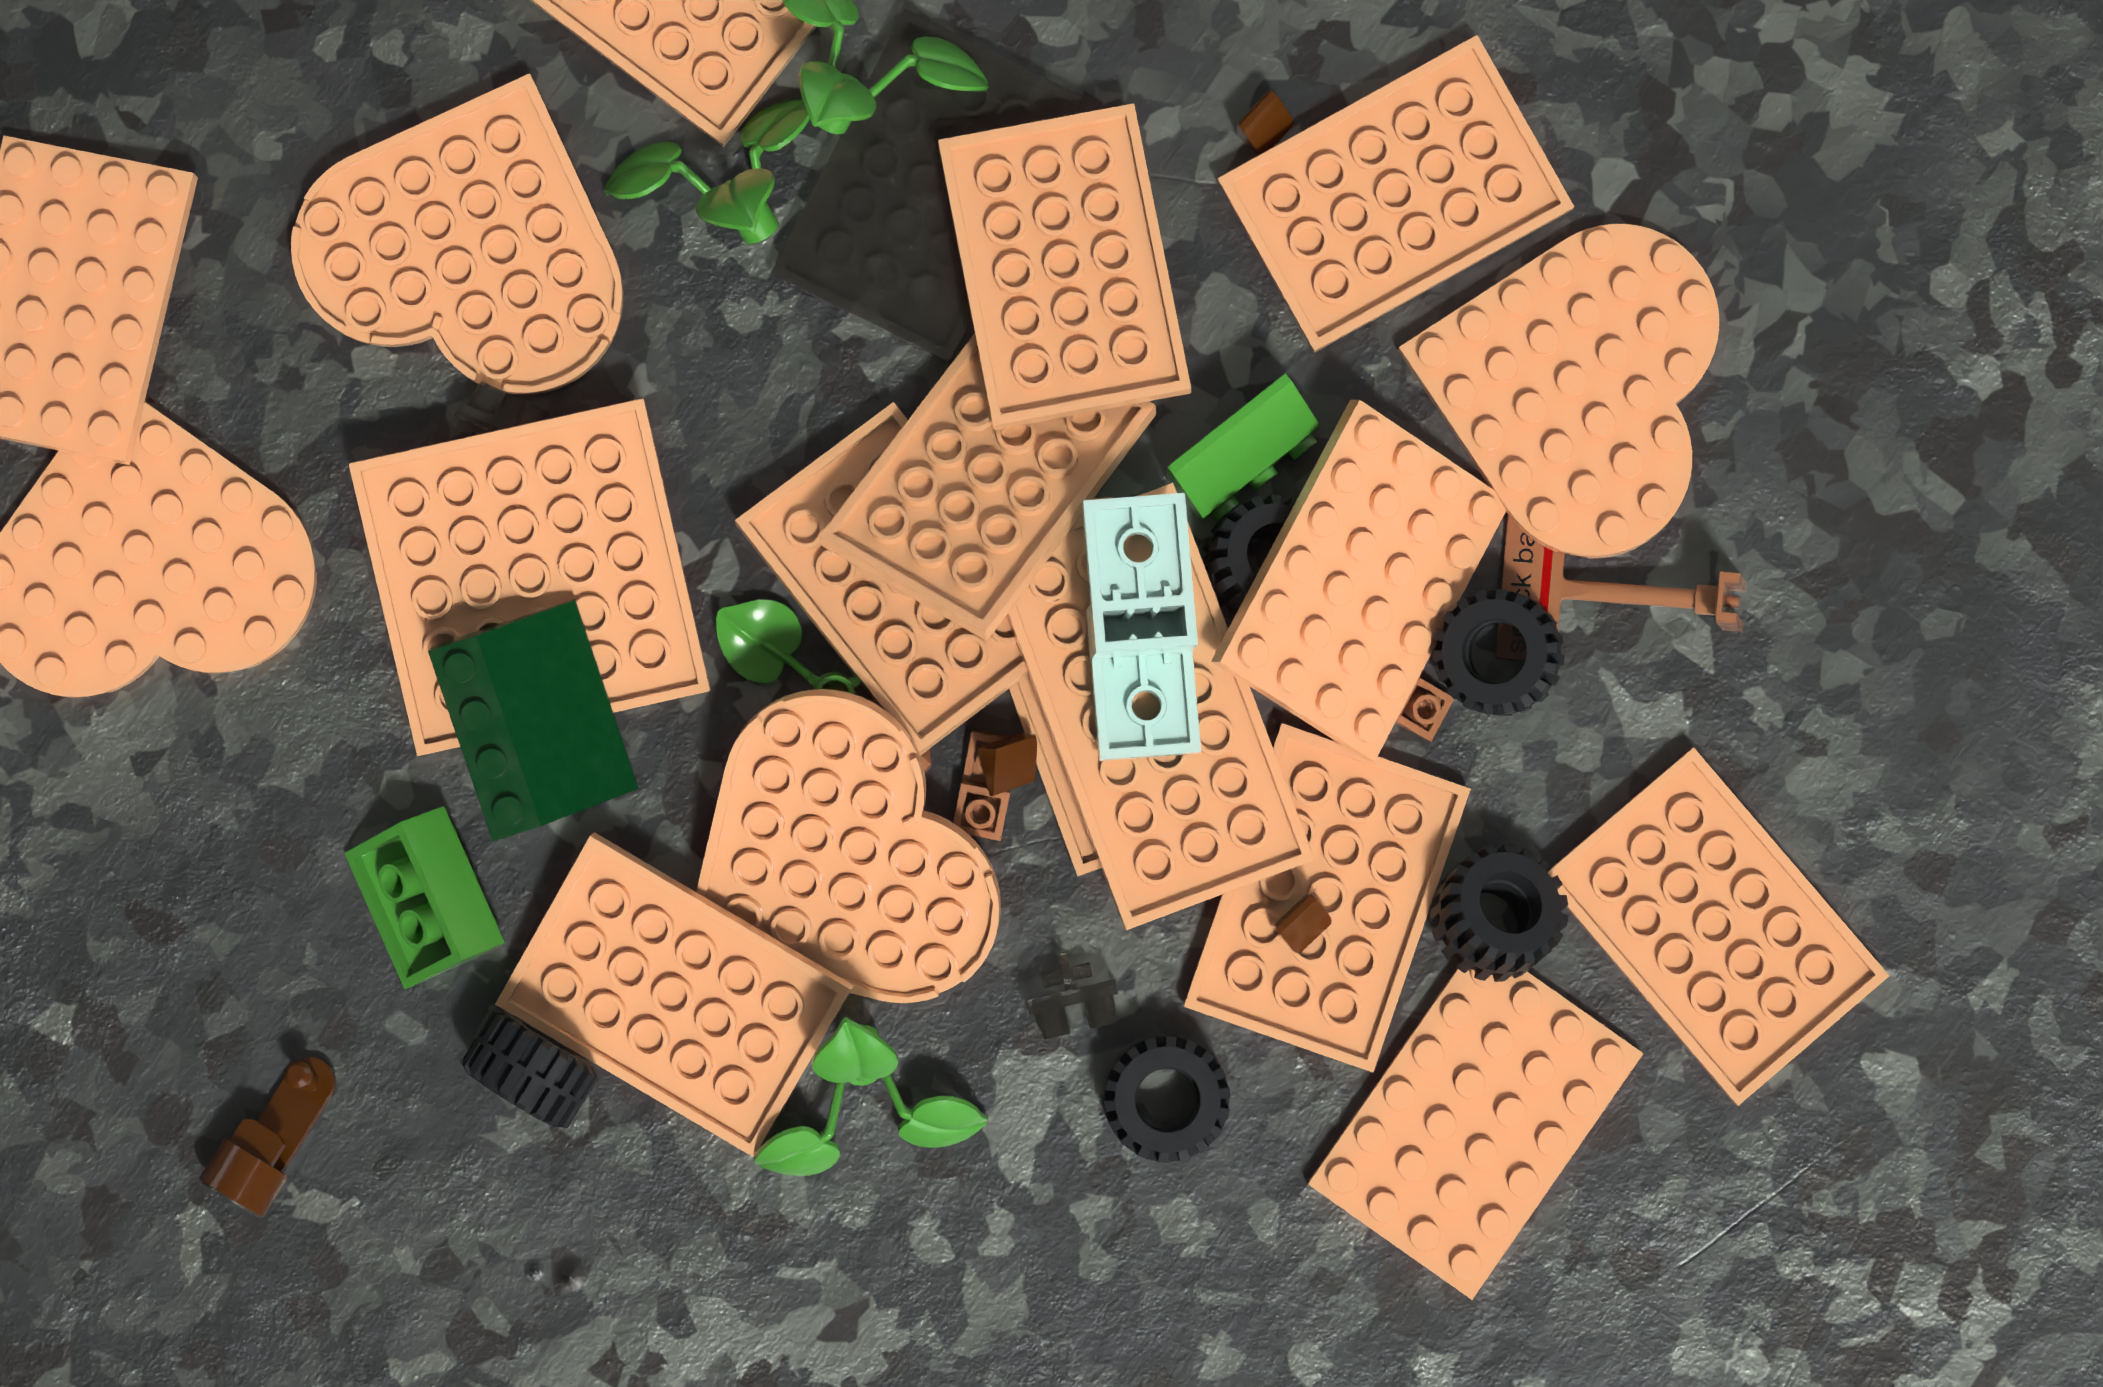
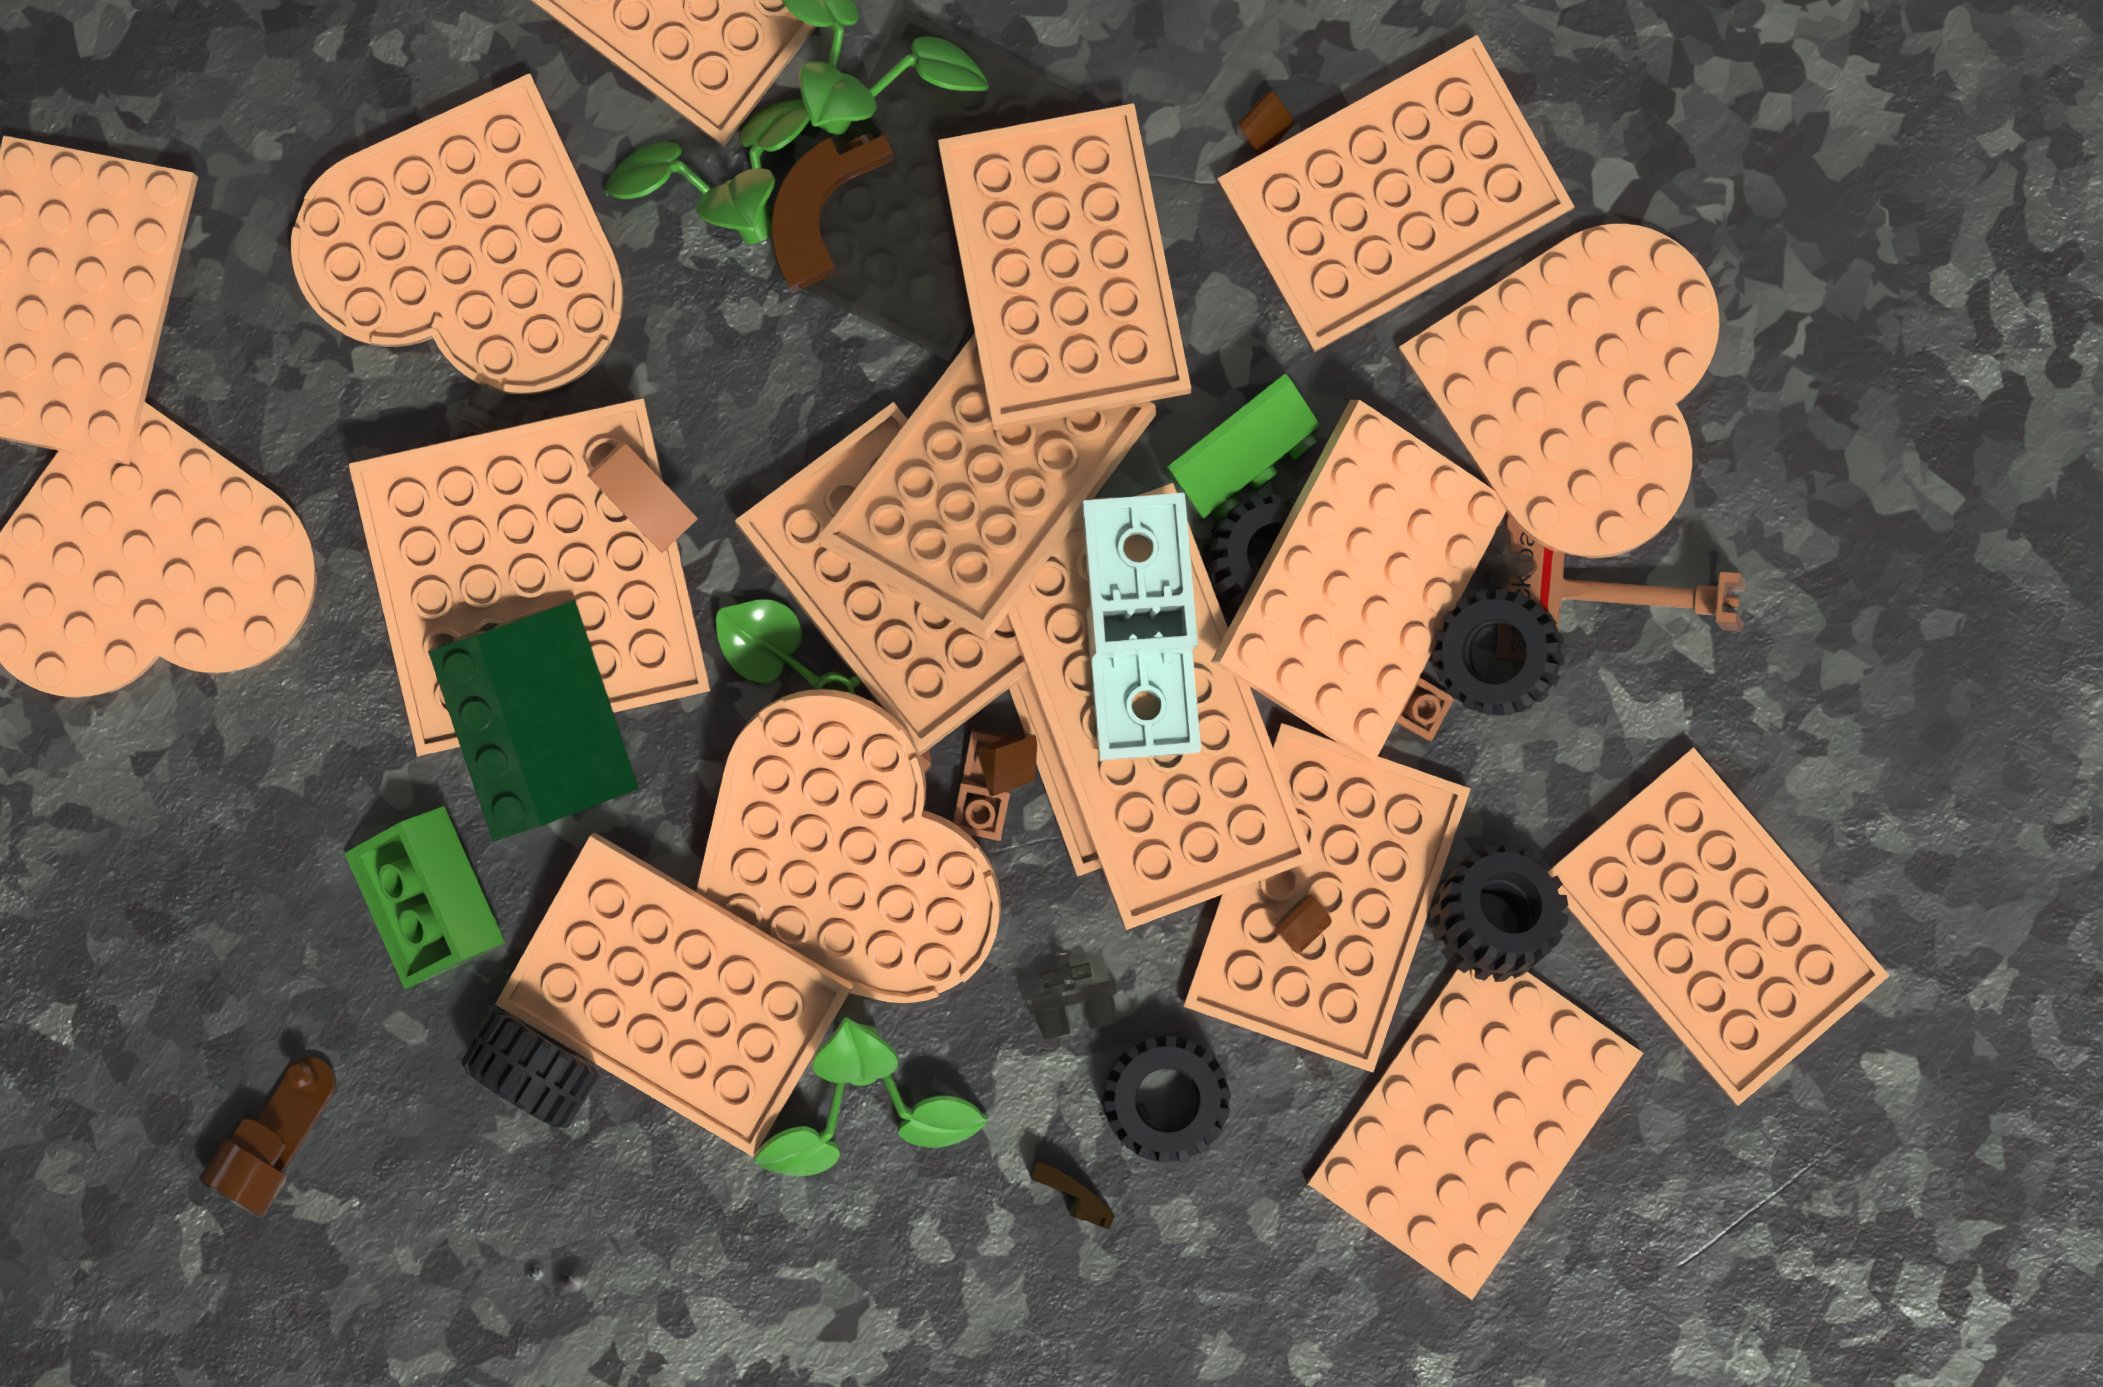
(642, 496): none -> nougat slope
(802, 198): none -> reddish brown arch
(1086, 1205): none -> dark brown slope
(1504, 561): none -> clear smoke piece

